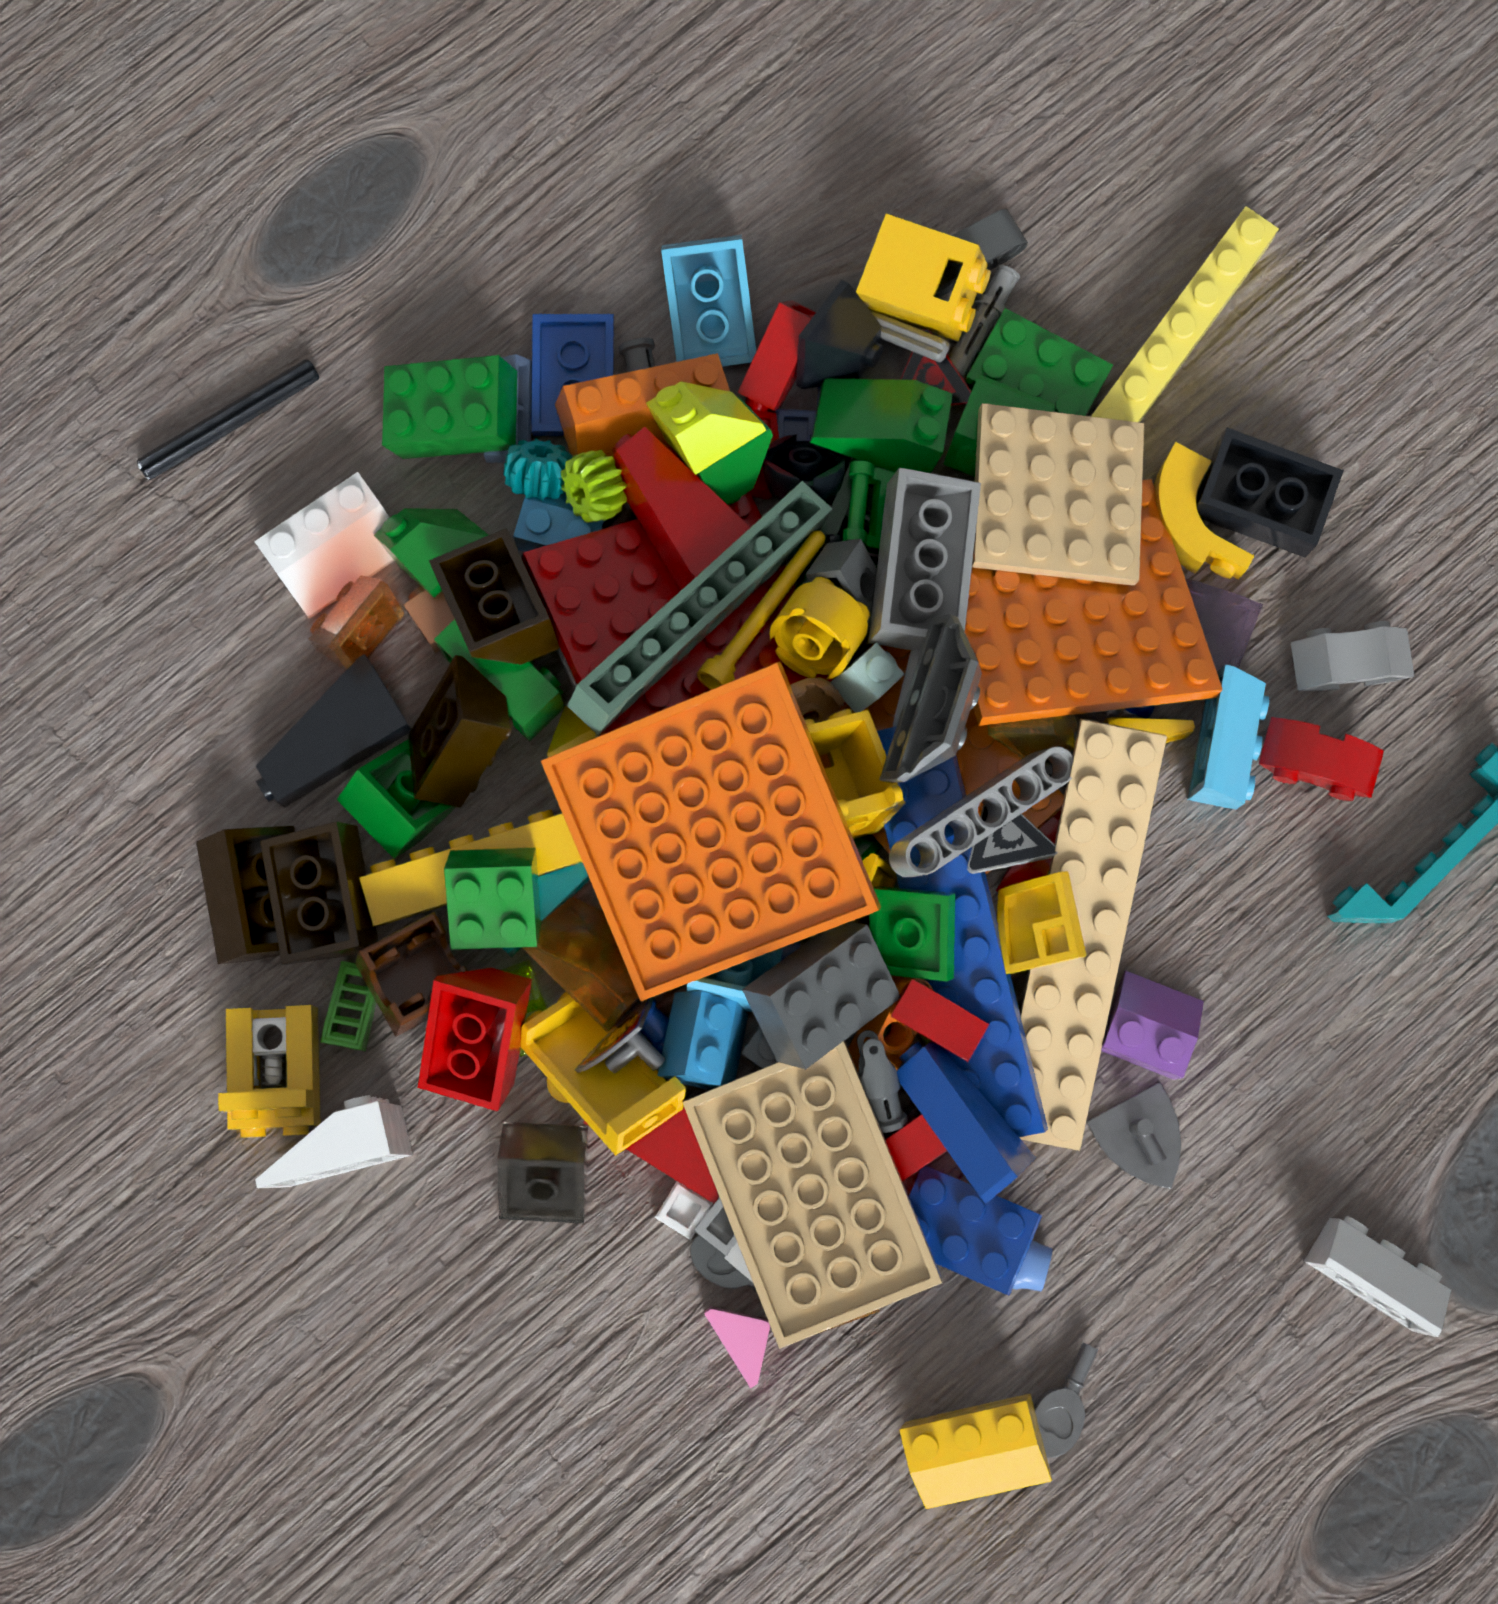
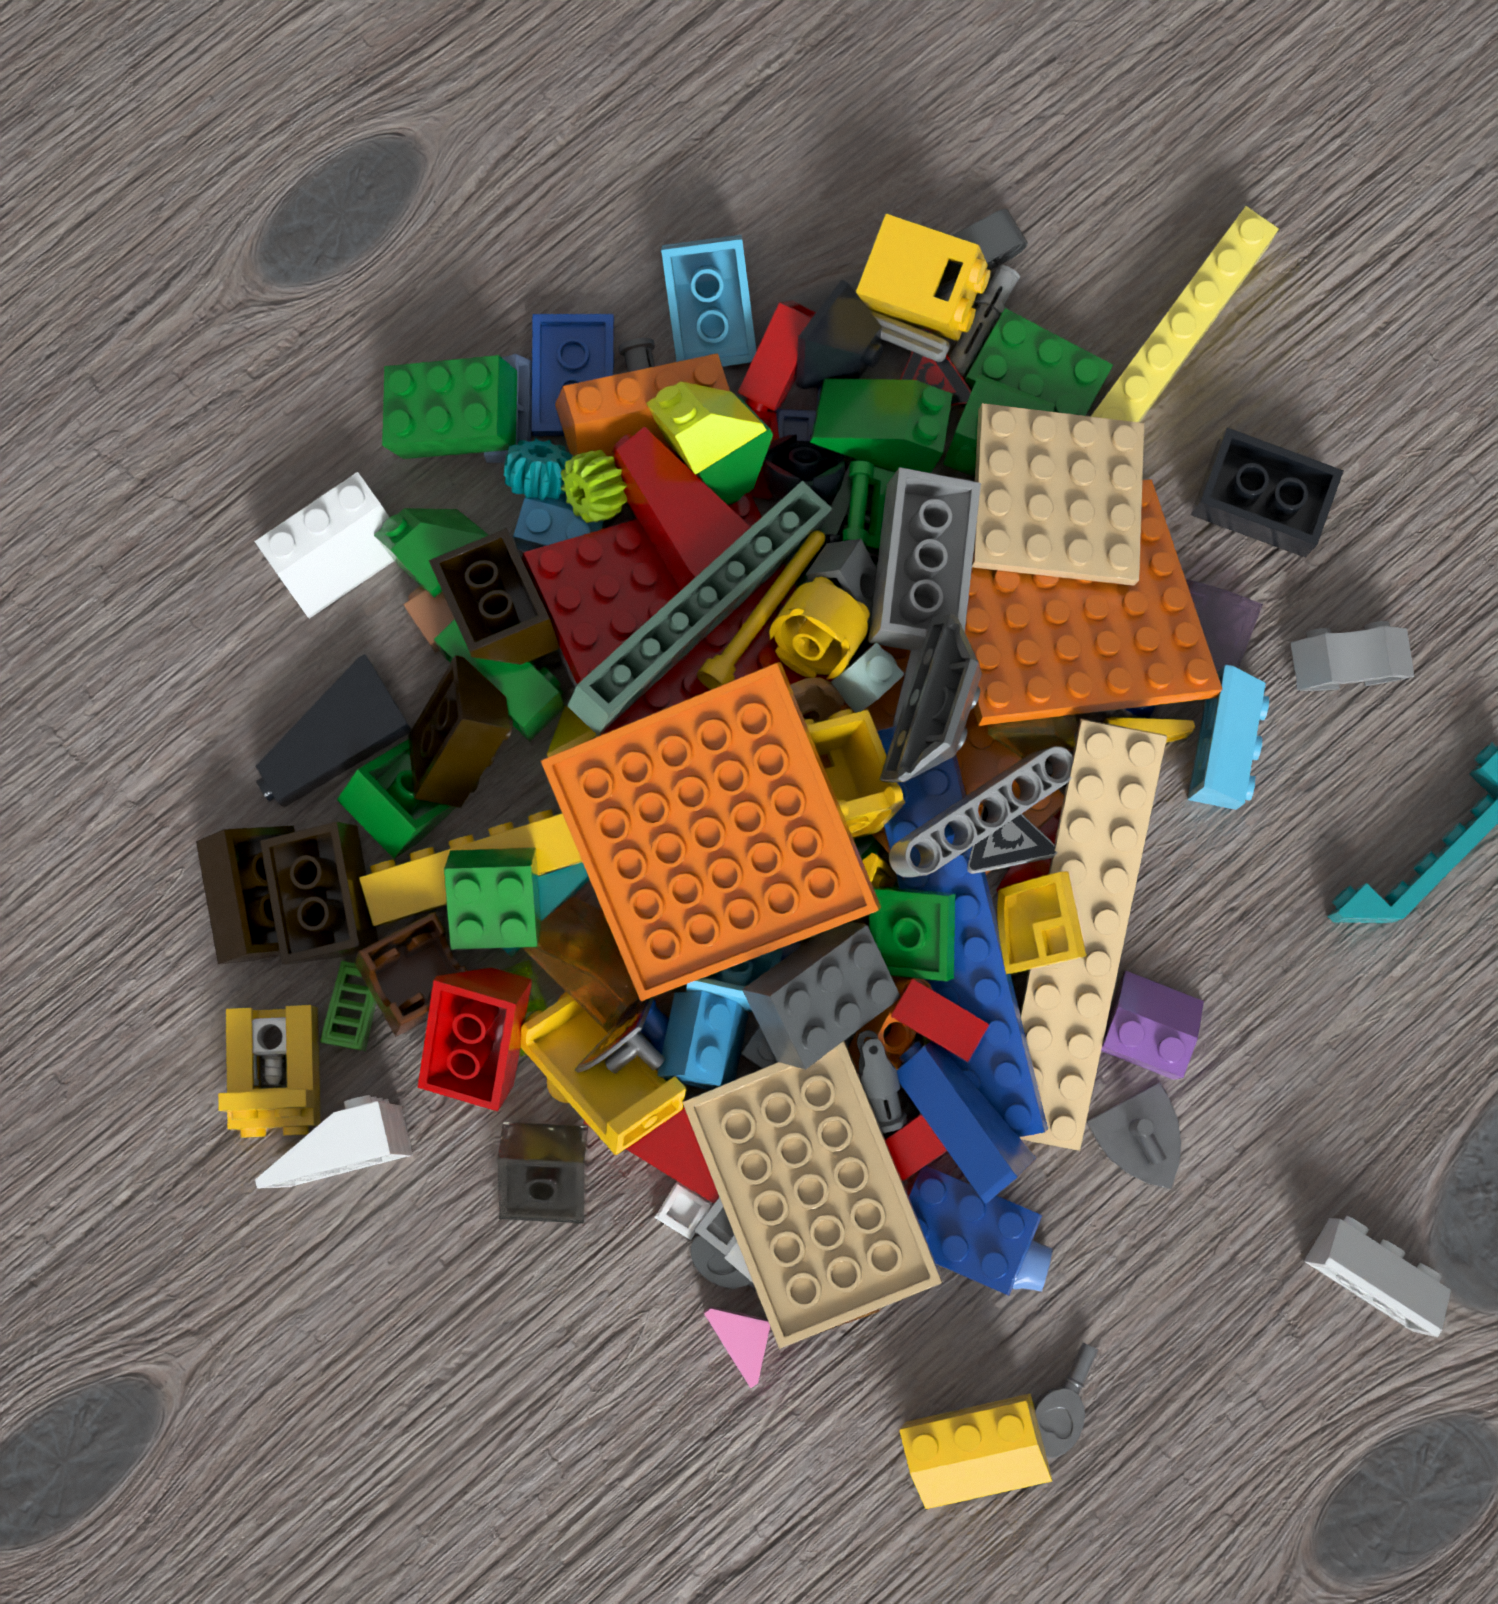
(227, 419): black axle -> none
(357, 622): clear orange slope -> none
(1176, 504): yellow arch -> none
(1301, 753): red brick -> none

